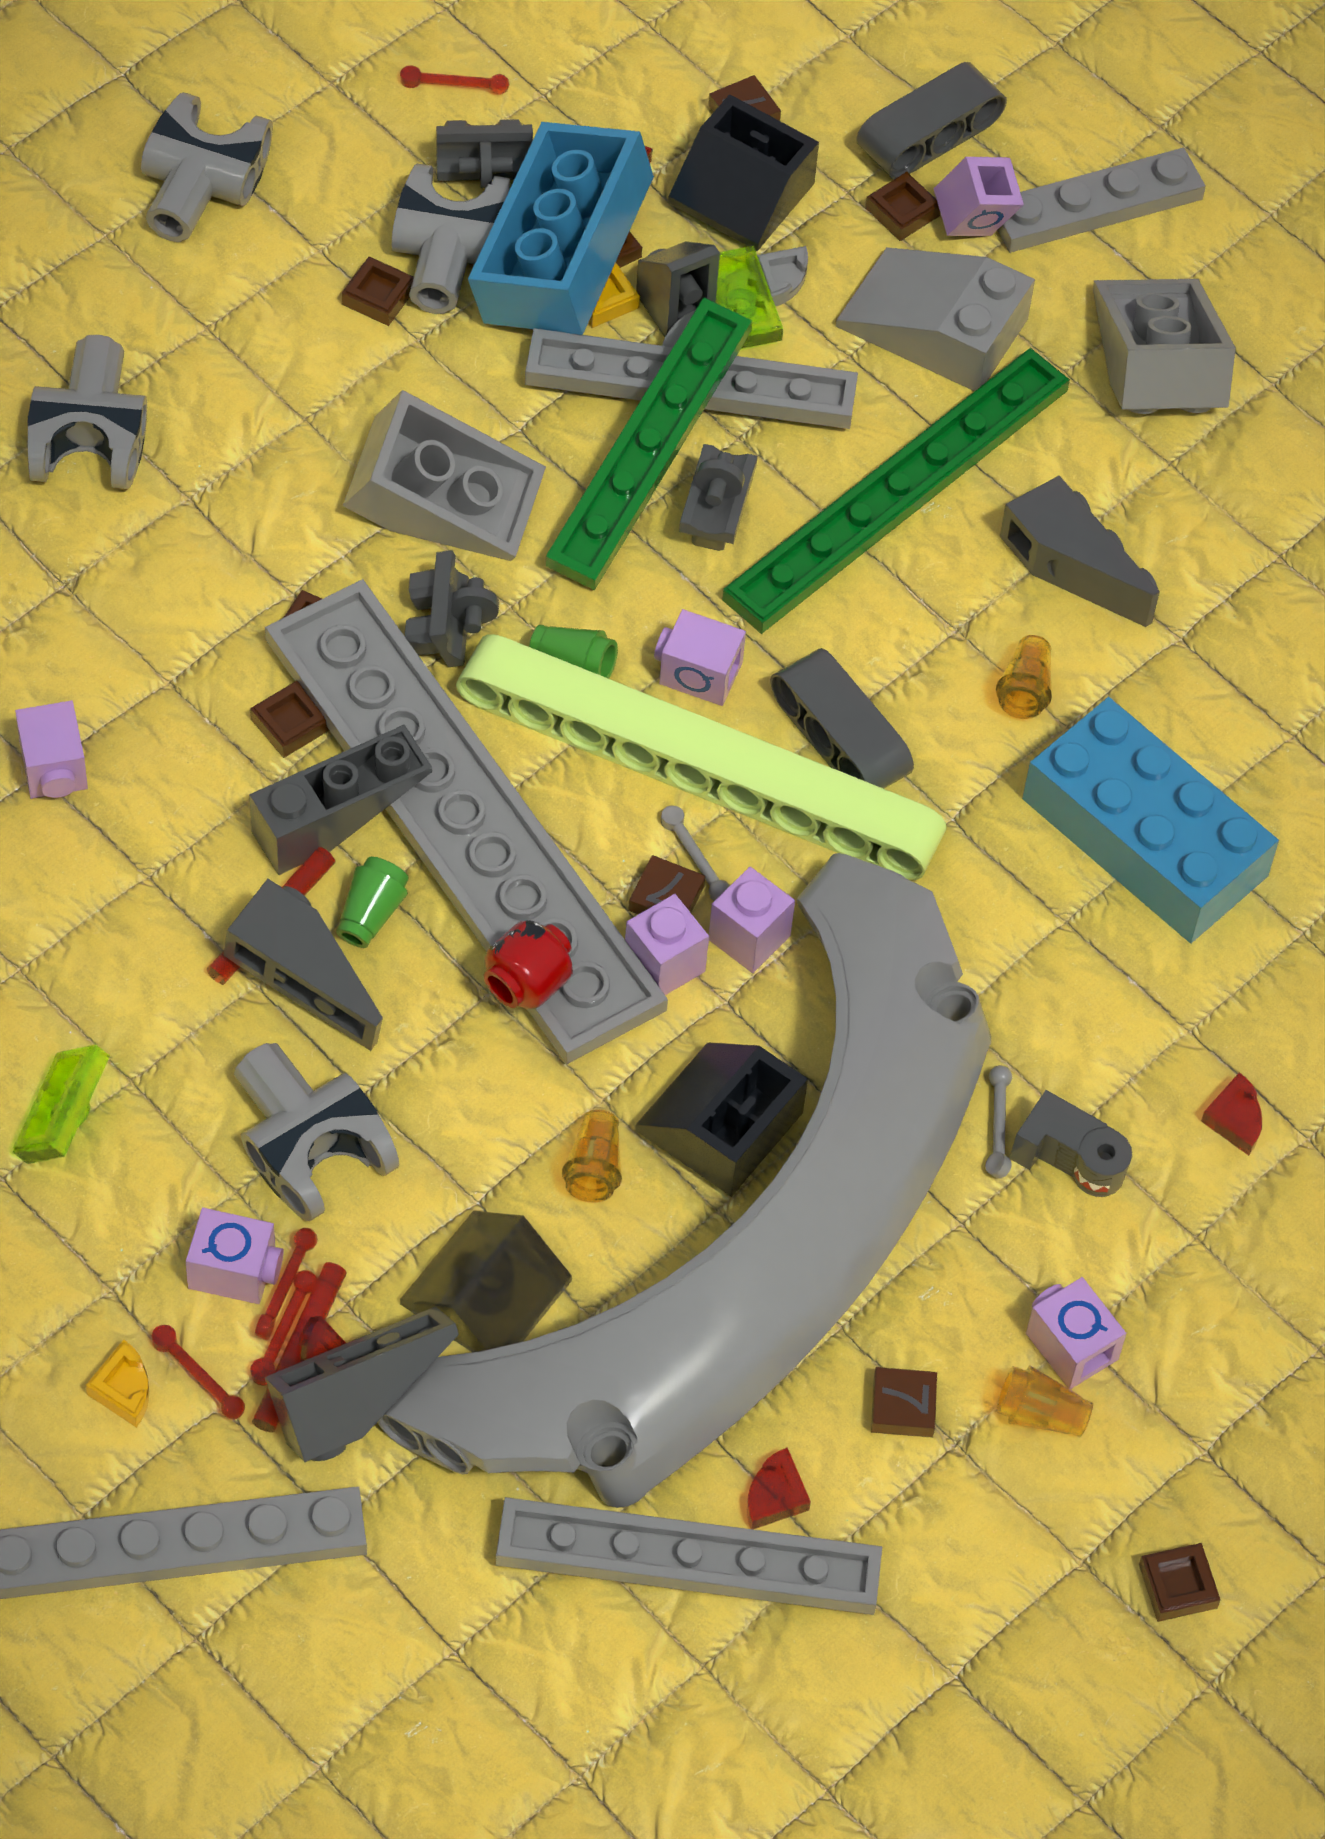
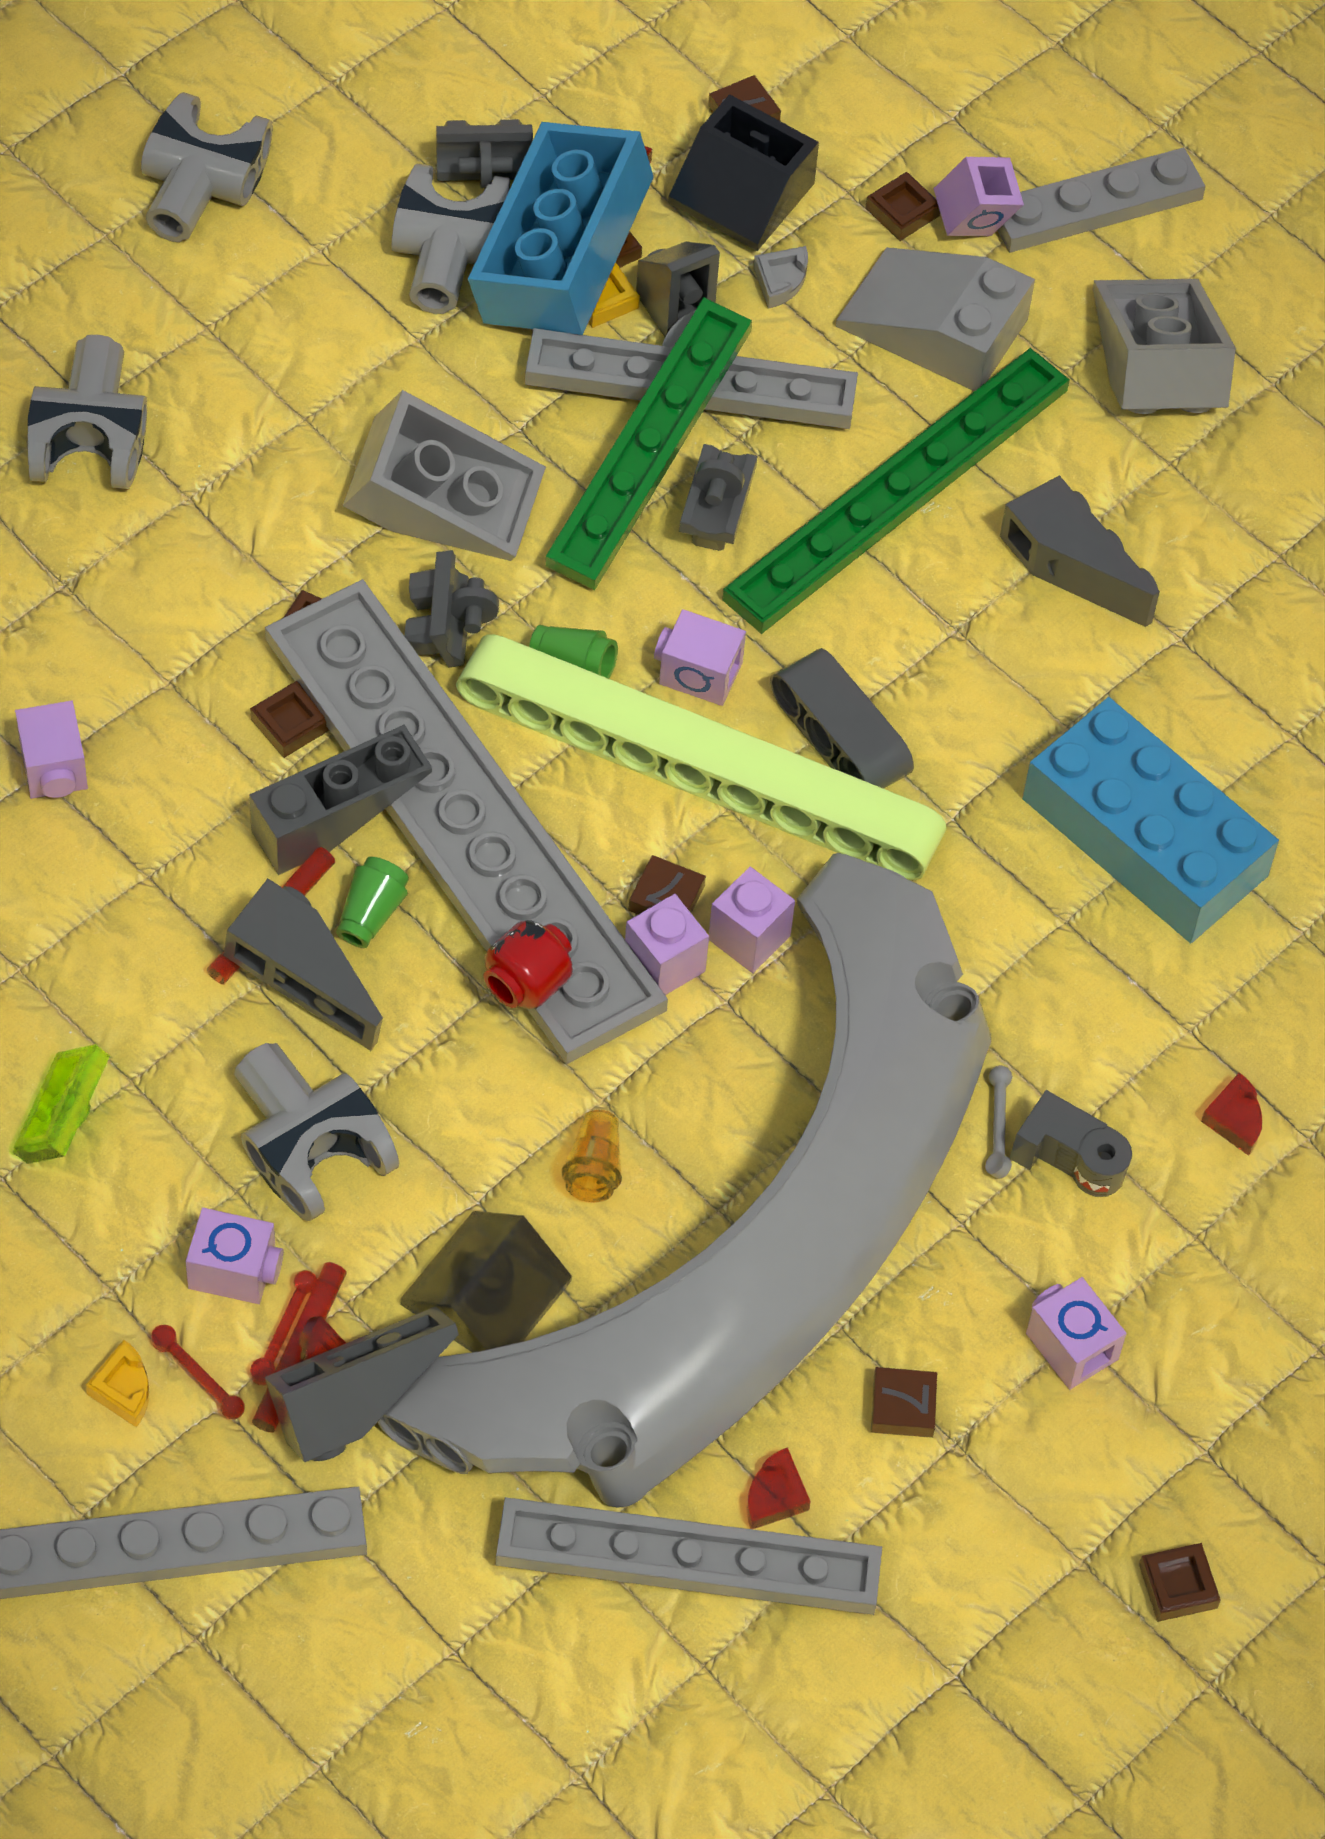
(304, 1240): clear red hinge -> none
(378, 291): reddish brown tile -> none
(412, 77): clear red hinge -> none
(673, 820): light grey hinge -> none
(726, 1112): black slope -> none
(746, 292): clear neon green plate -> none
(931, 120): dark grey beam -> none
(1027, 679): clear yellow cone -> none
(1042, 1403): clear yellow cone -> none

